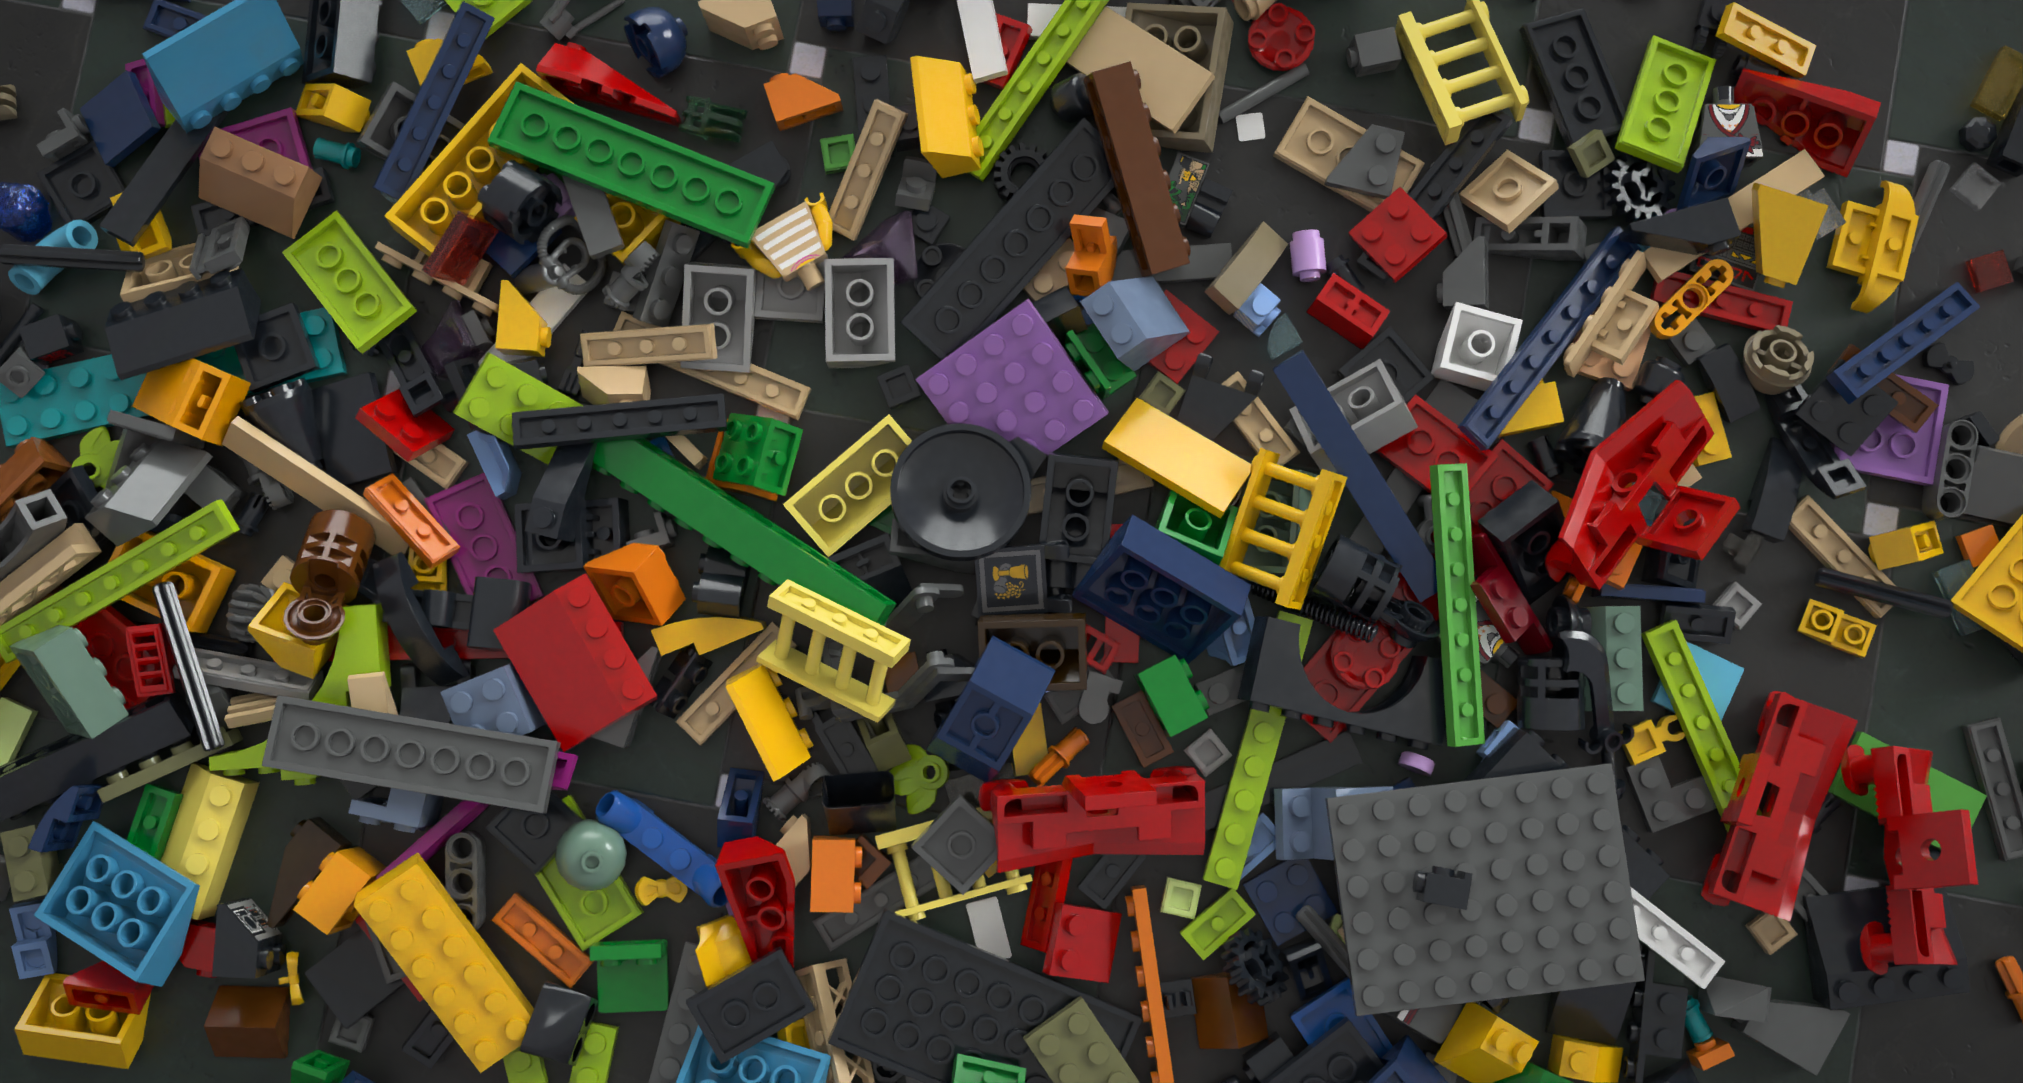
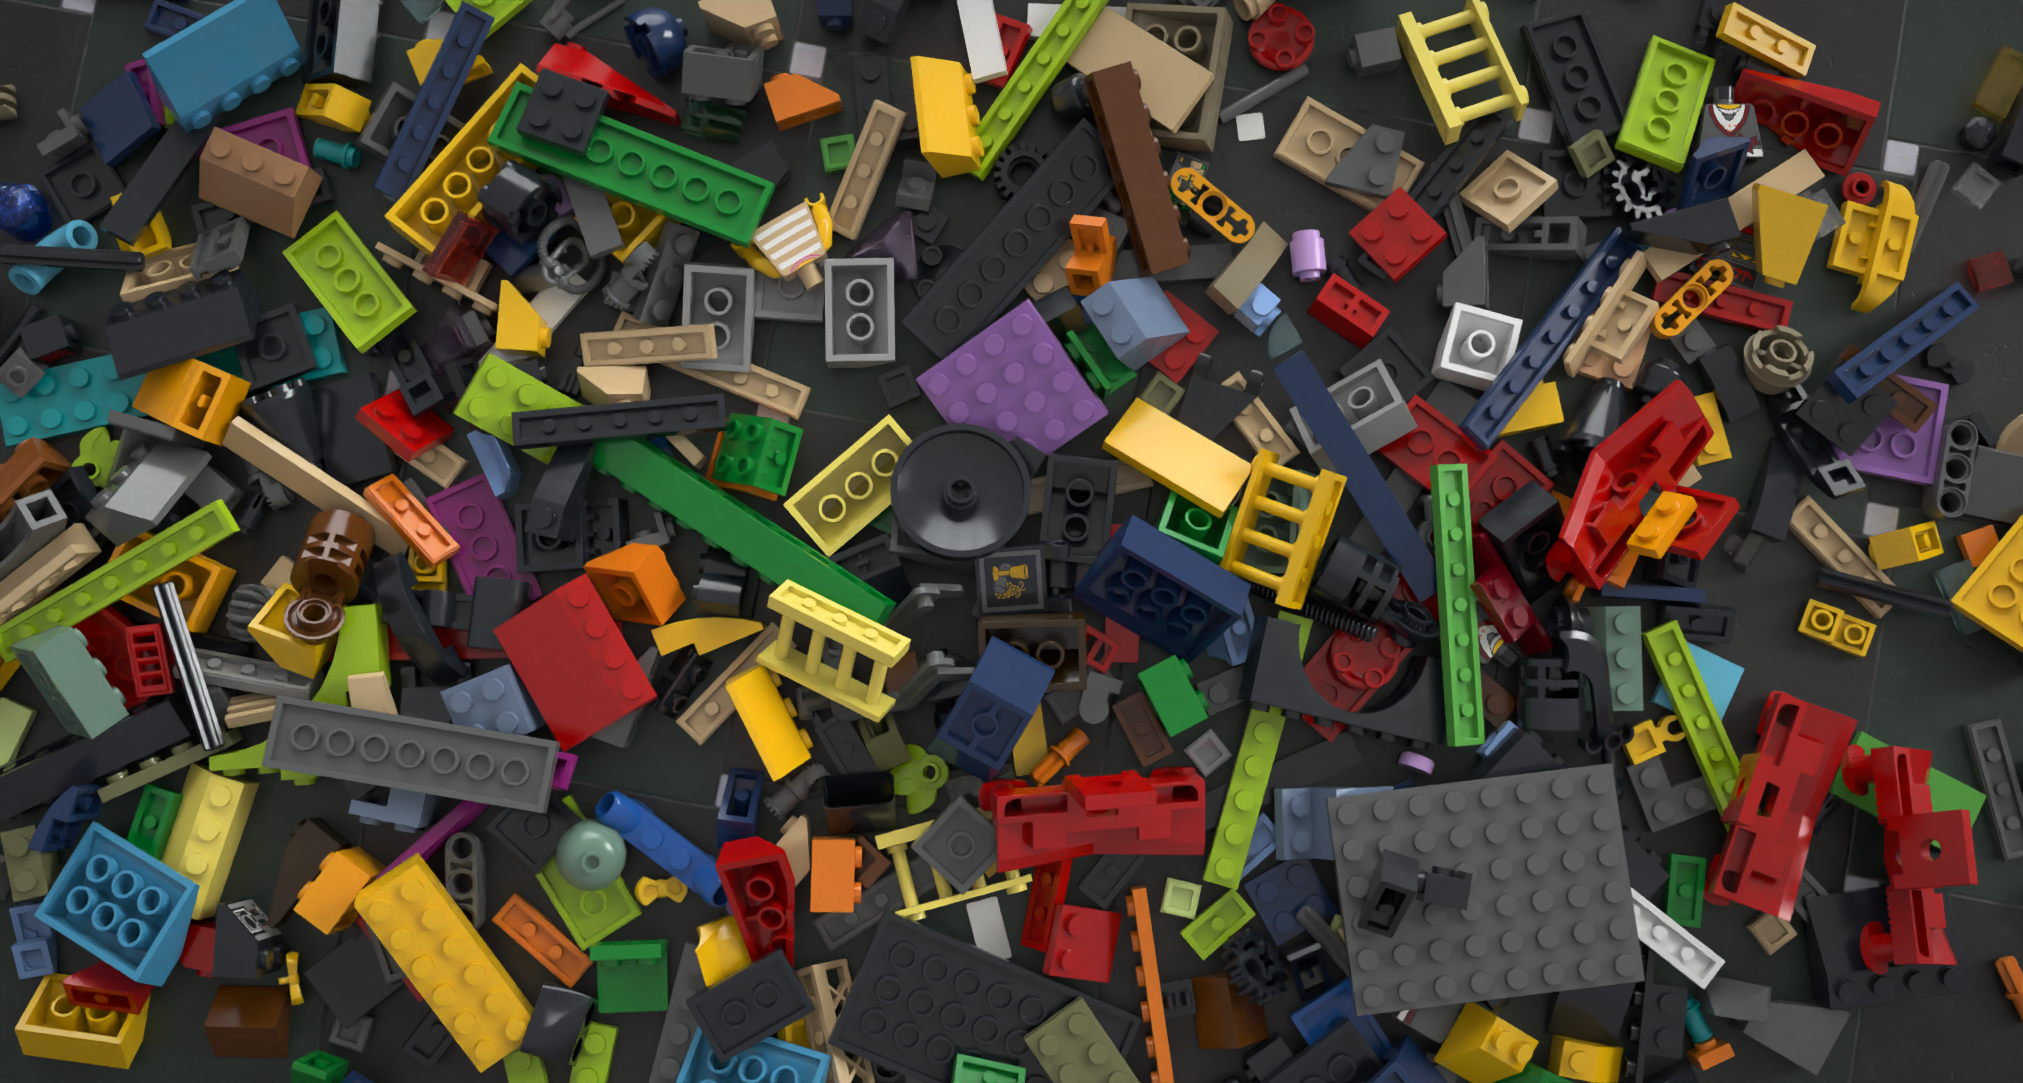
(563, 112): none -> black plate
(723, 73): none -> dark grey brick
(1187, 195): none -> light orange beam
(1389, 893): none -> black slope
(1662, 524): none -> light orange plate
(1684, 889): none -> green plate
(1741, 601): light grey tile -> none
(1849, 191): none -> red plate

